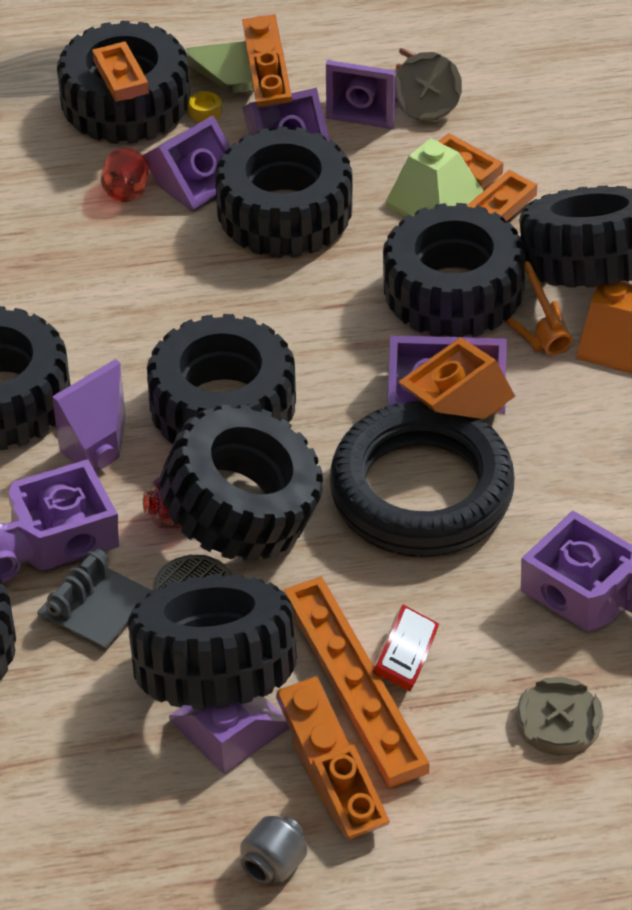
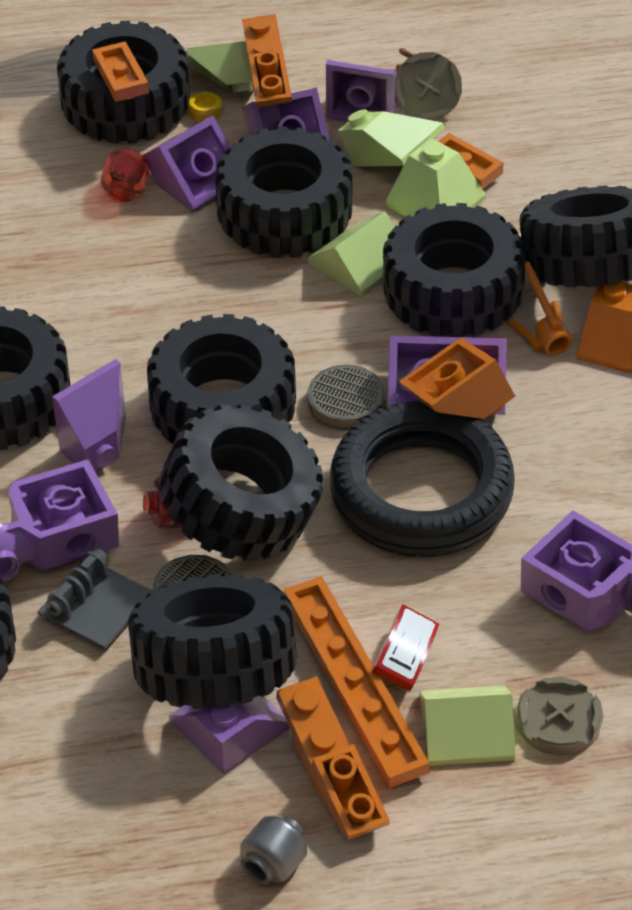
(345, 395): none -> tile
(356, 254): none -> yellowish green slope
(385, 137): none -> yellowish green slope
(468, 725): none -> yellowish green slope
(506, 195): orange plate -> none

